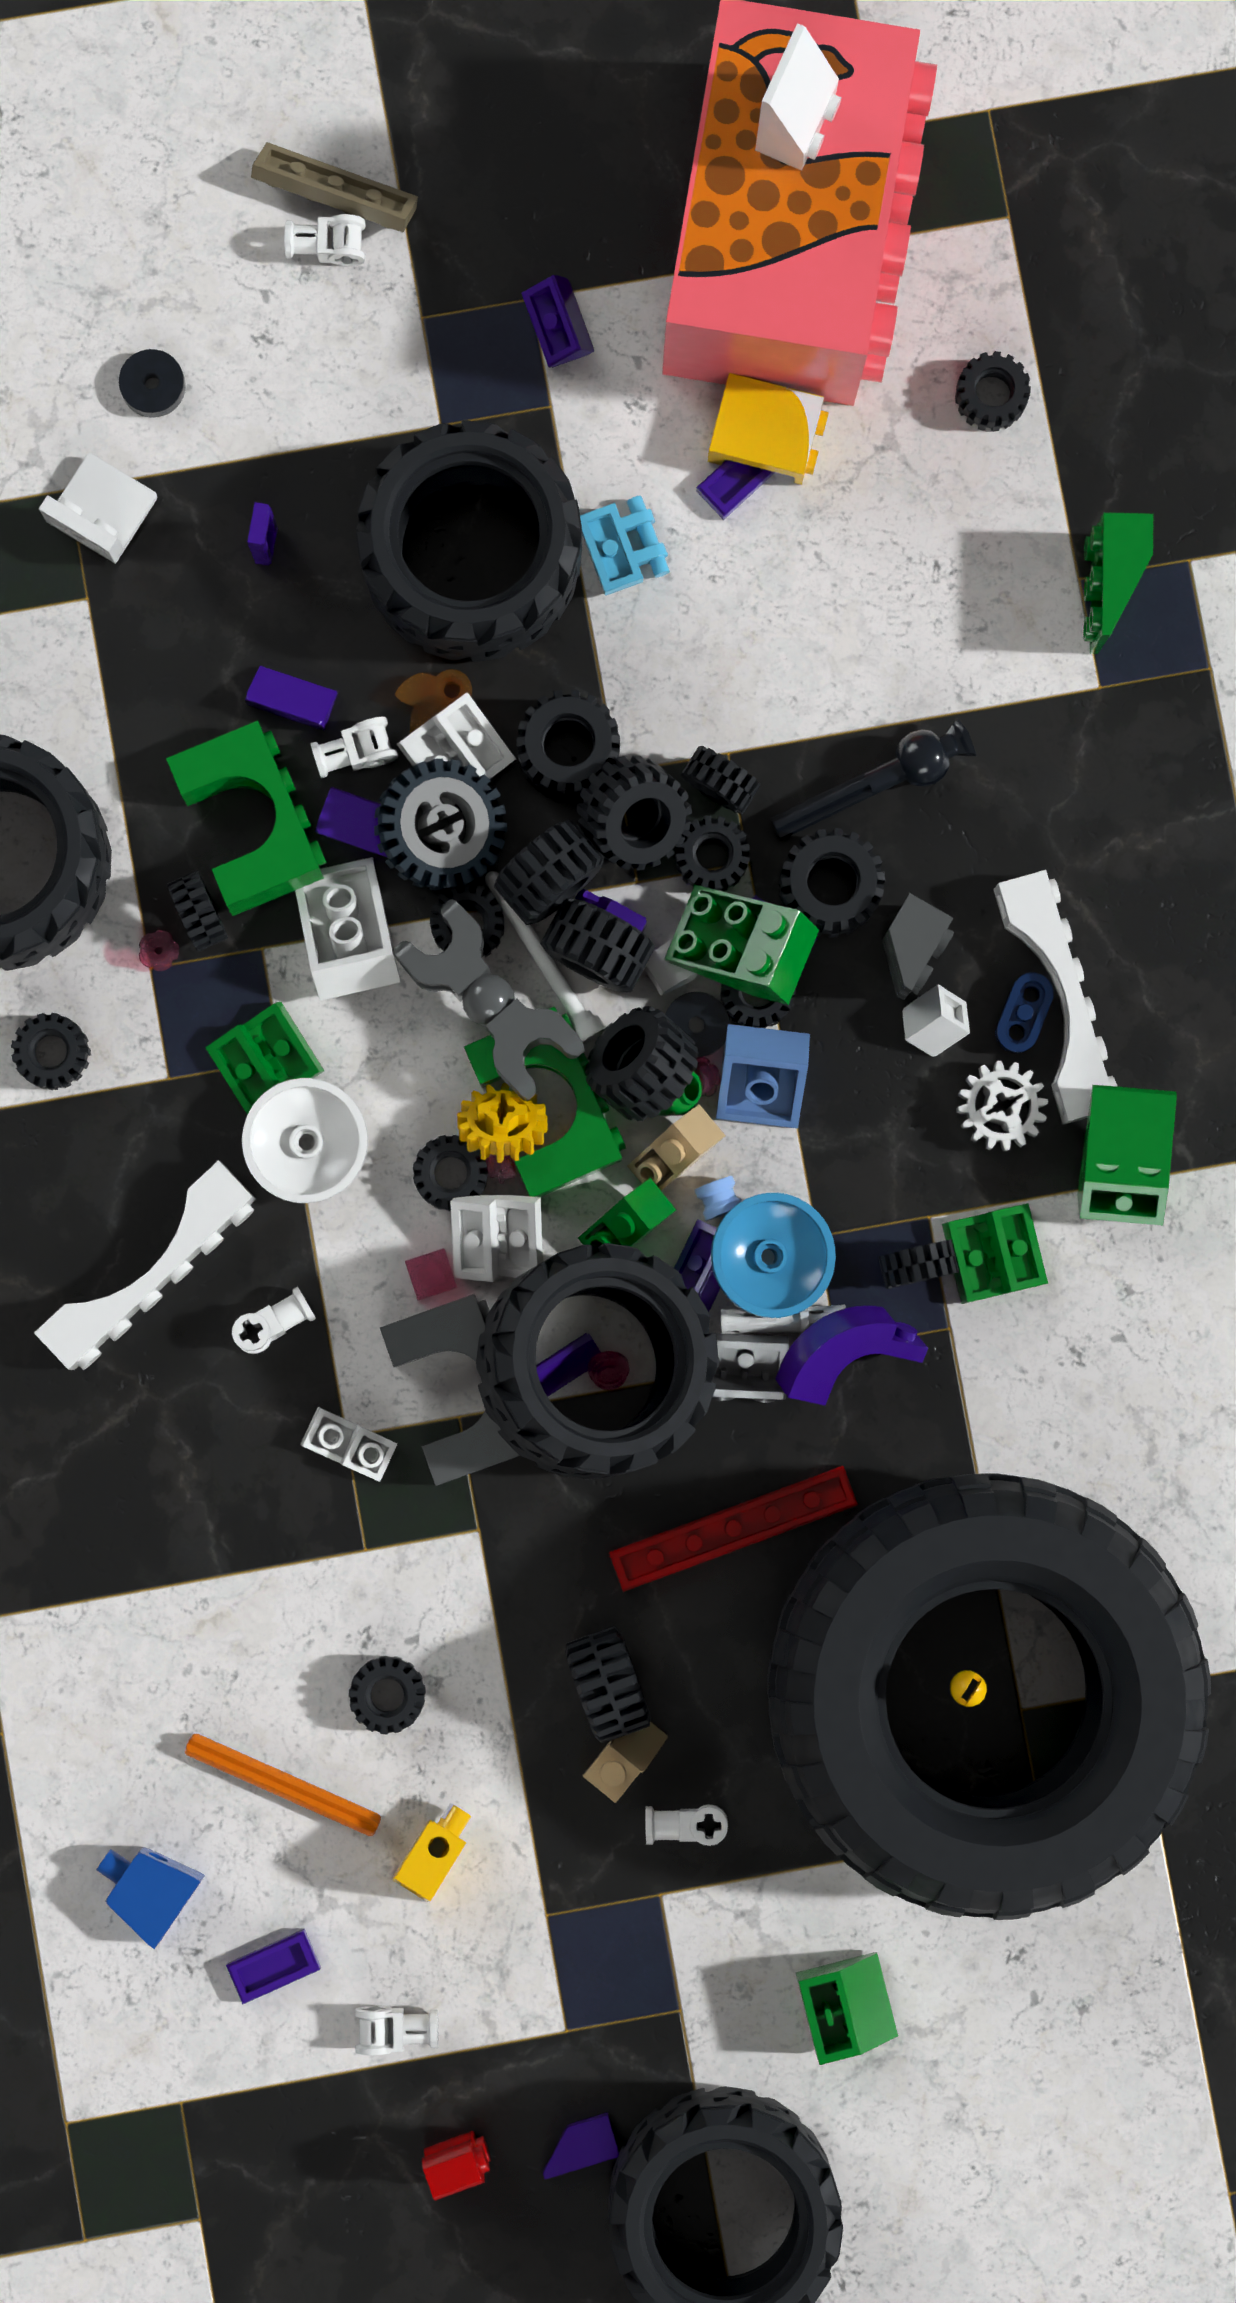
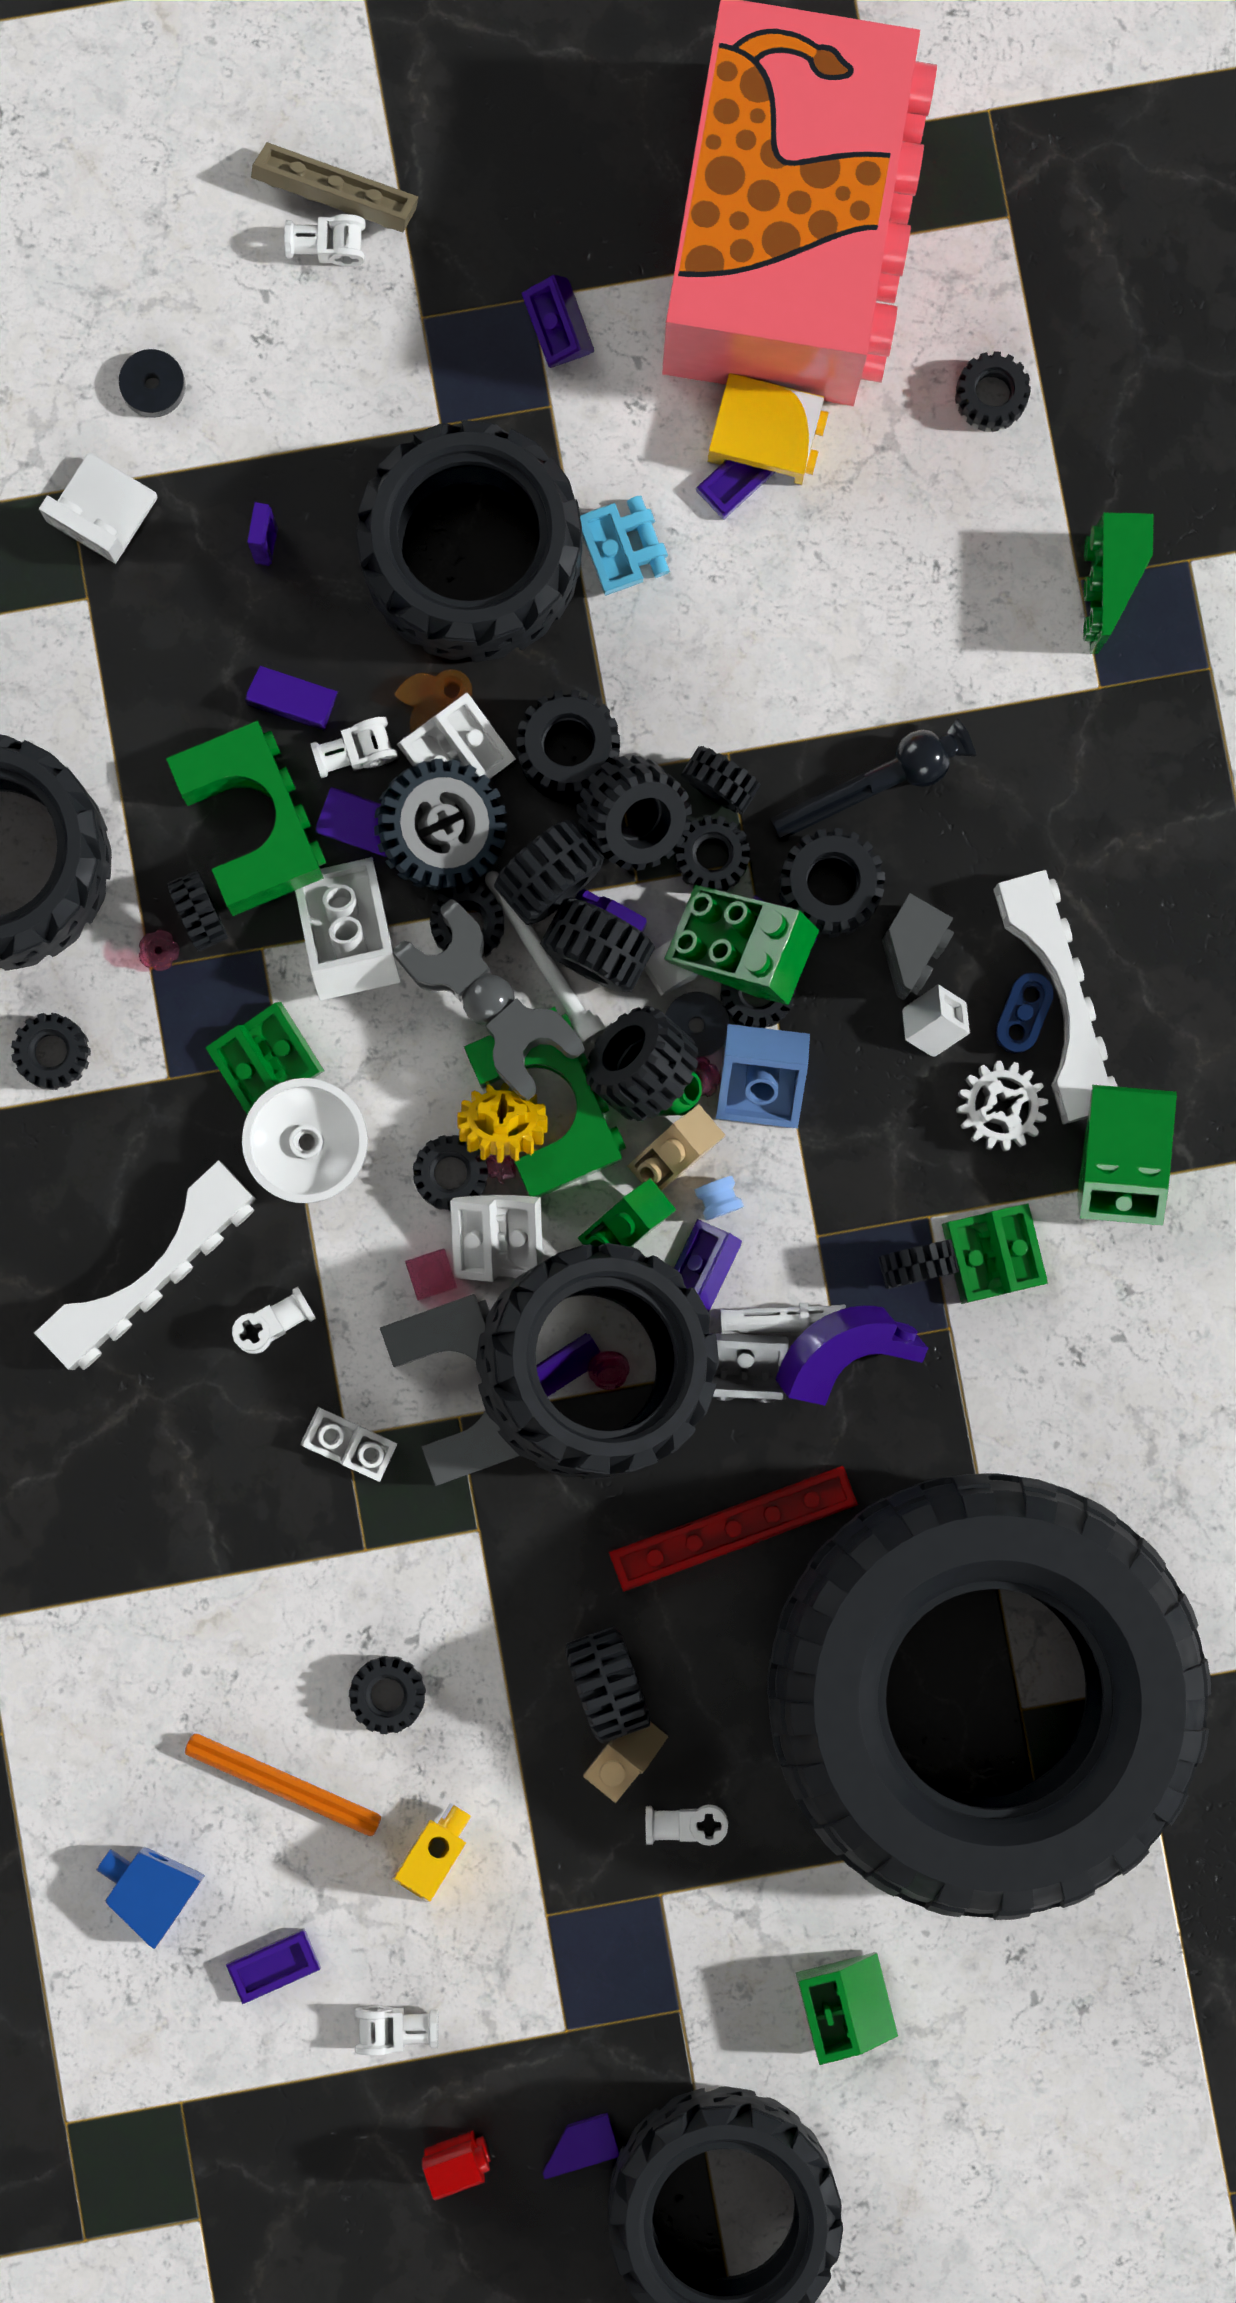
(797, 103): white slope -> none
(800, 1247): dark azure dish -> none
(960, 1684): yellow hinge -> none

